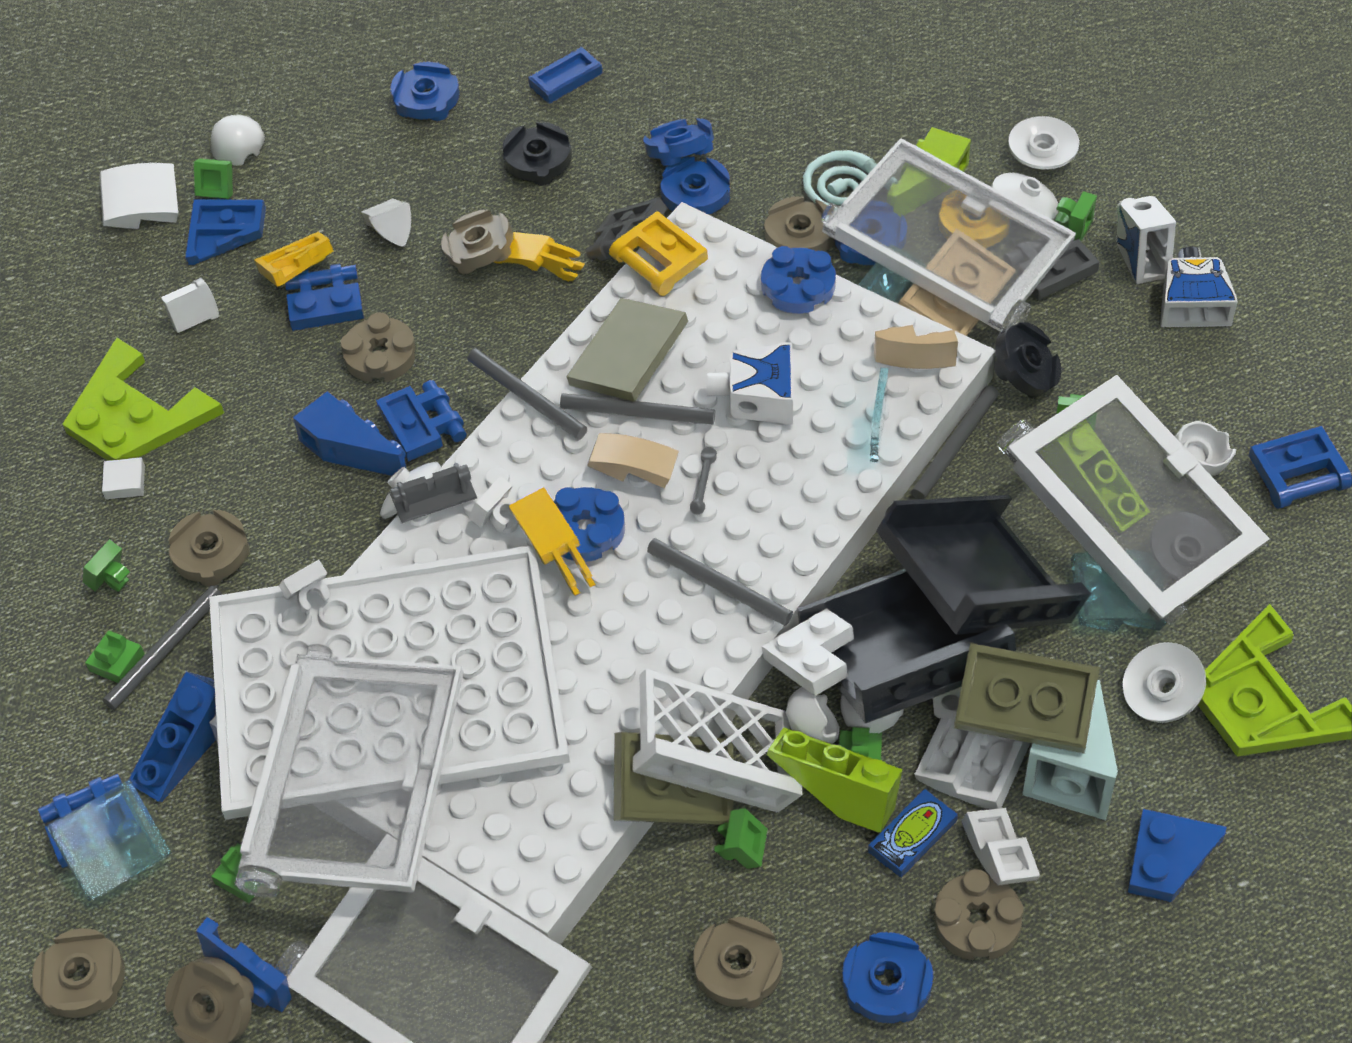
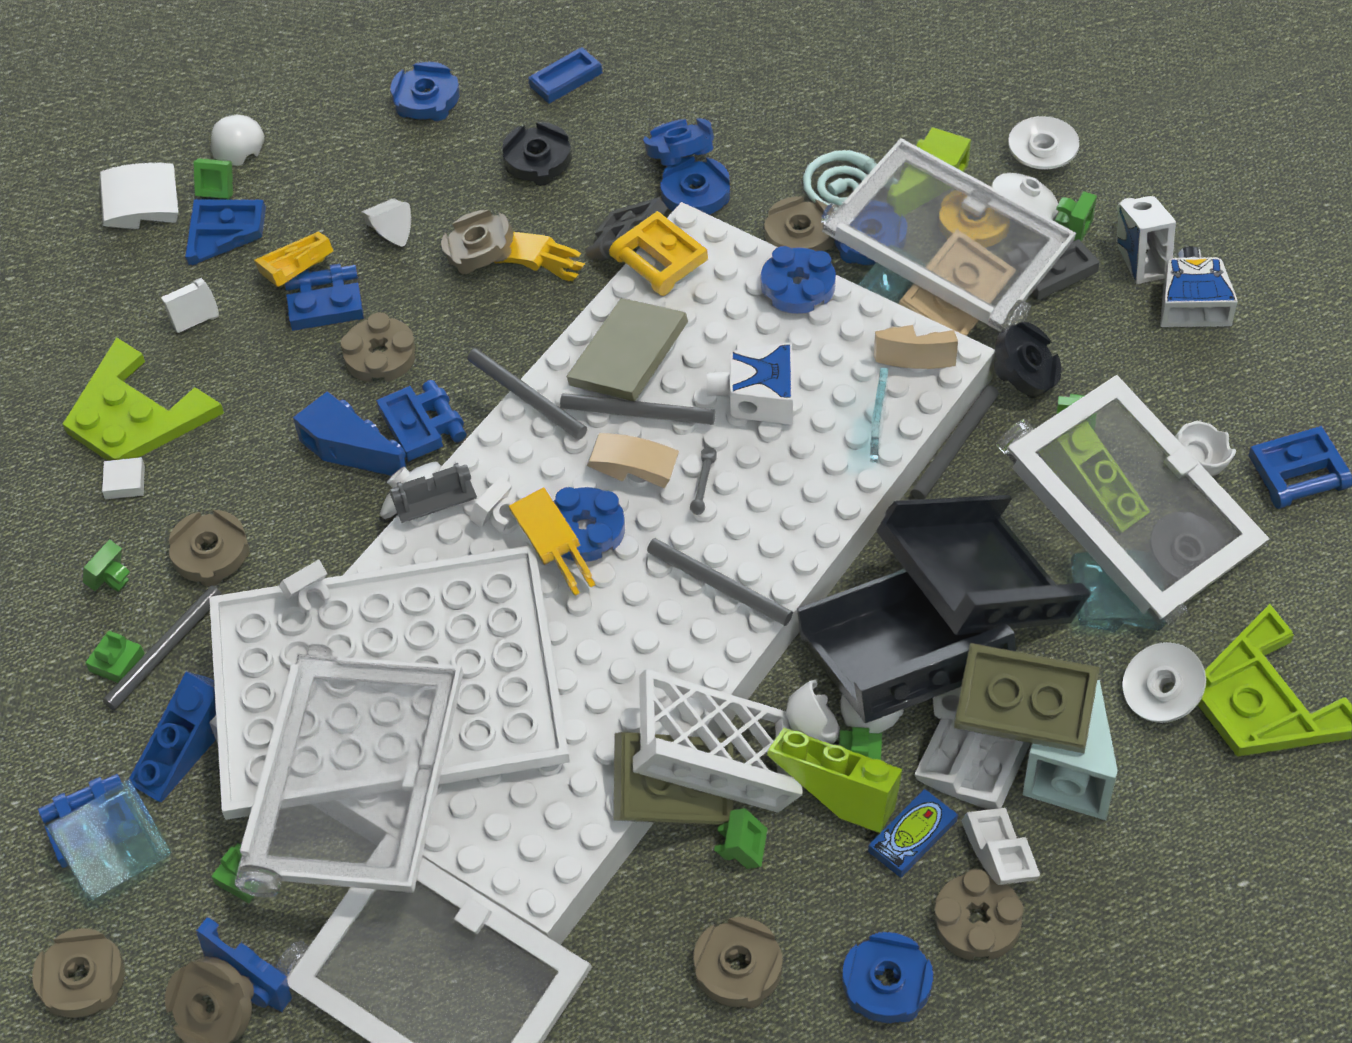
(806, 651): white plate -> none
(1170, 853): blue wing -> none

